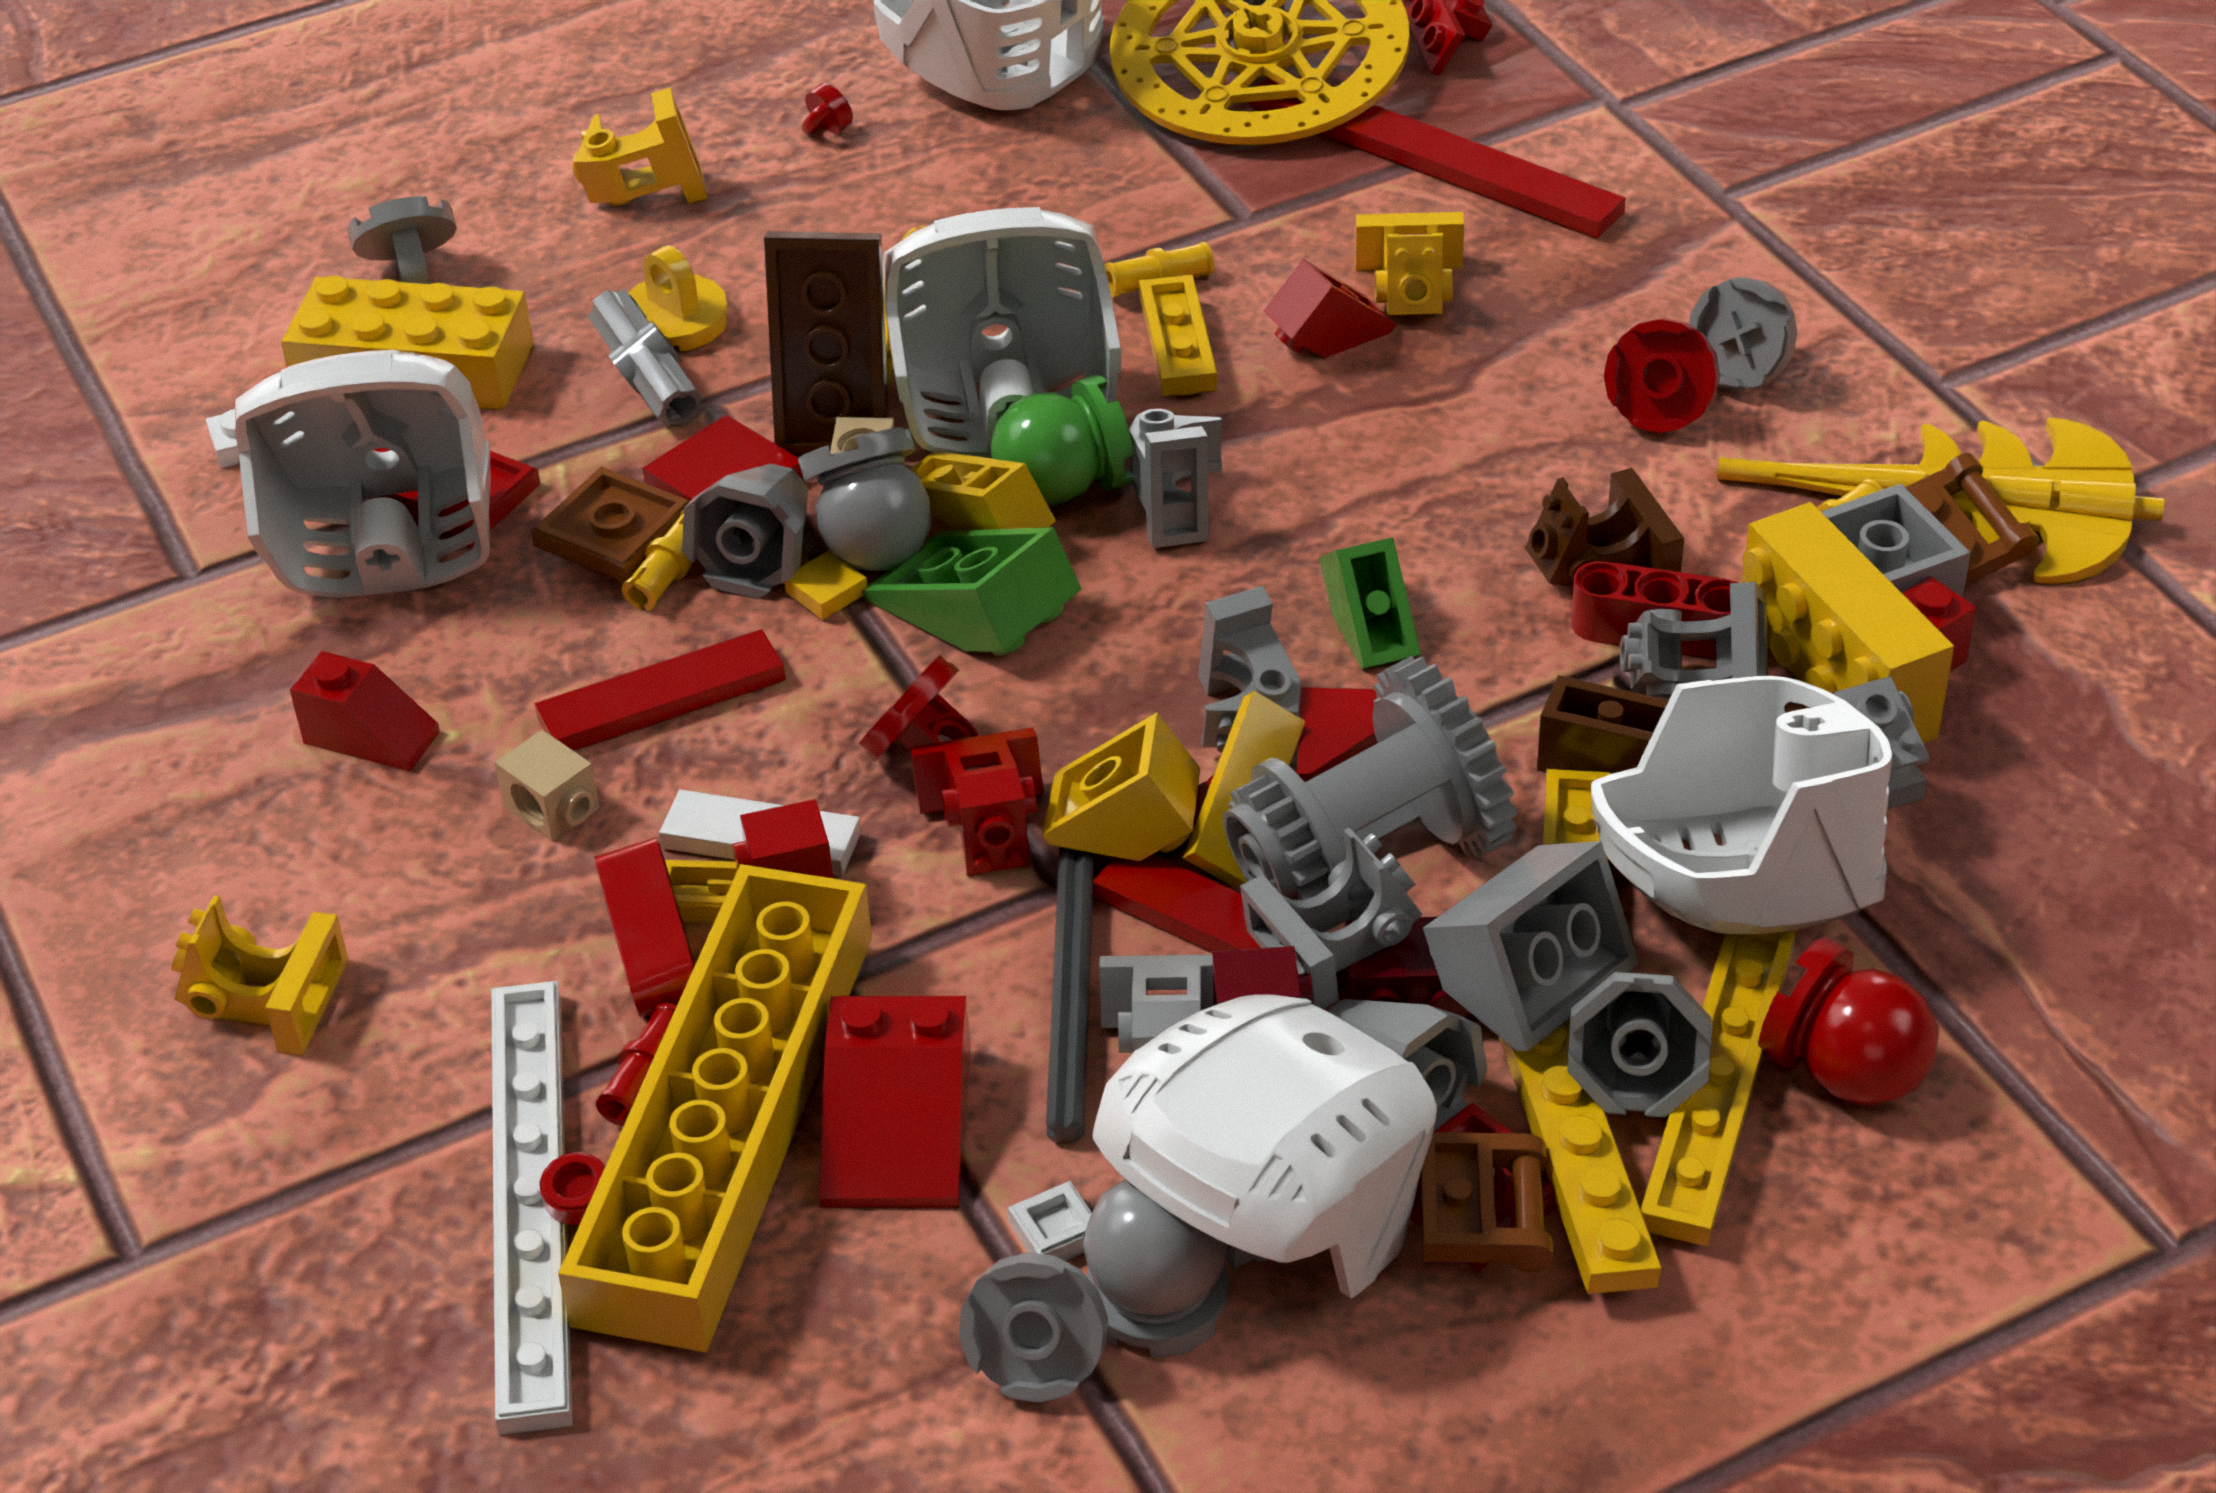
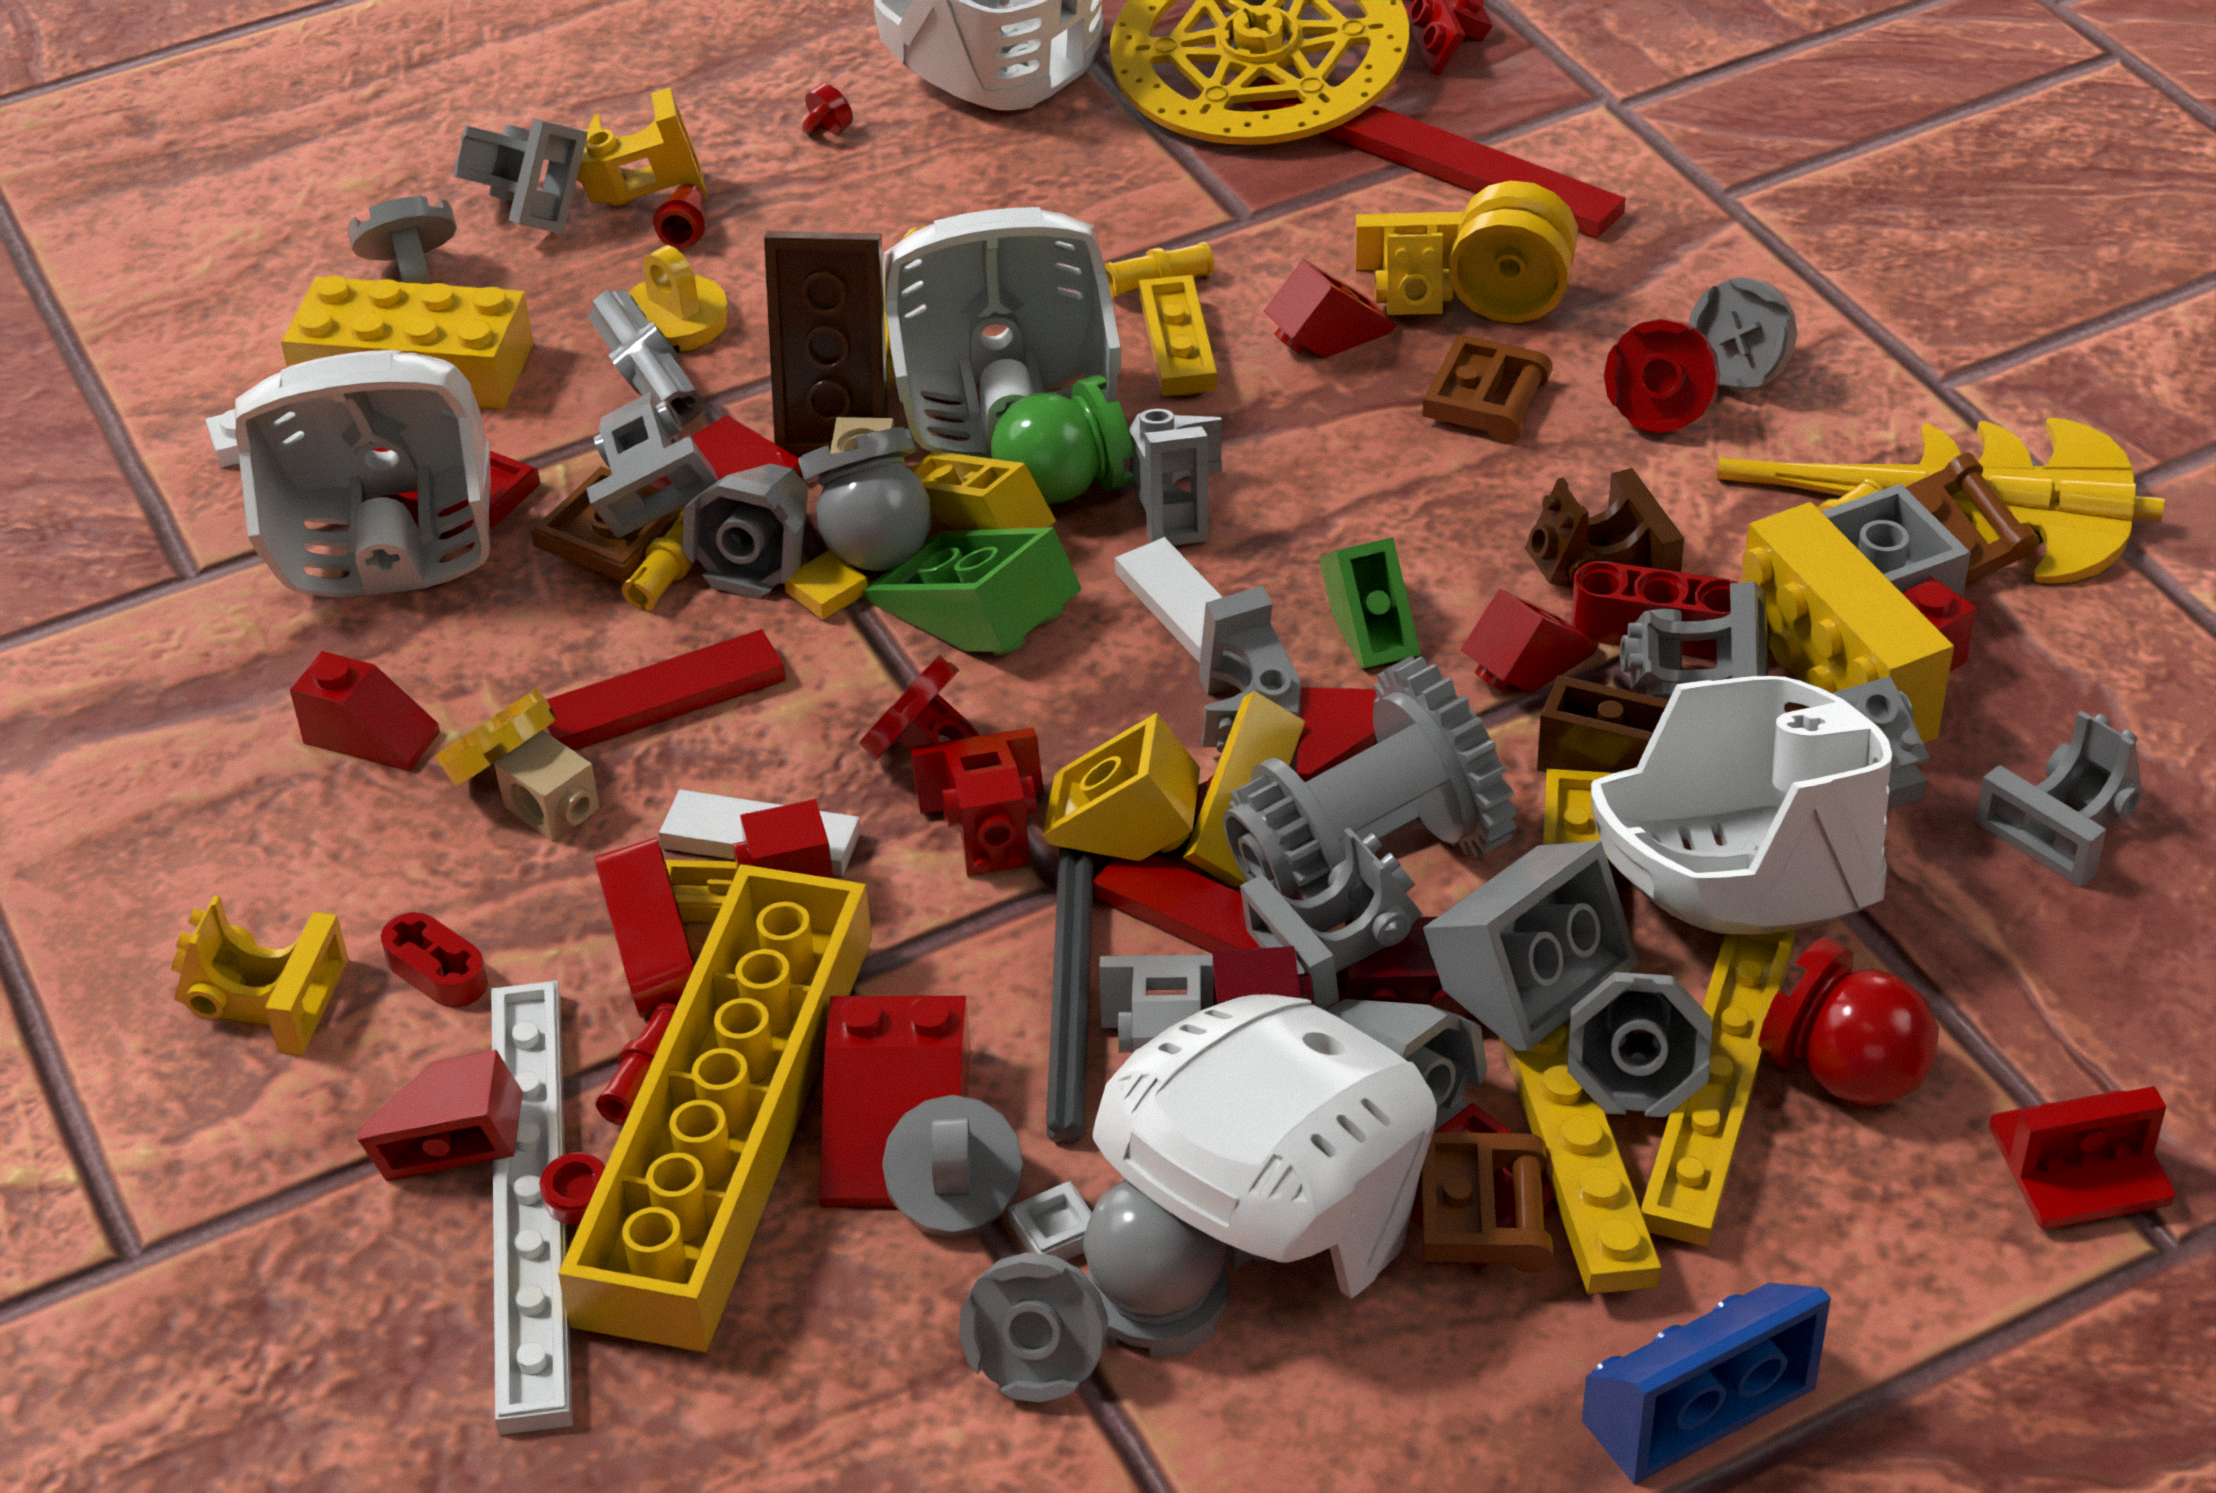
(442, 951): none -> red beam
(446, 1118): none -> red slope
(496, 737): none -> yellow plate
(513, 167): none -> light grey tile
(639, 448): none -> light grey tile
(681, 216): none -> red cone
(952, 1166): none -> light grey tile
(1169, 590): none -> white tile
(1470, 379): none -> dark orange plate
(1513, 252): none -> yellow wheel
(1524, 644): none -> red slope
(1707, 1377): none -> blue slope
(2086, 1156): none -> red bracket
(2091, 773): none -> light grey tile

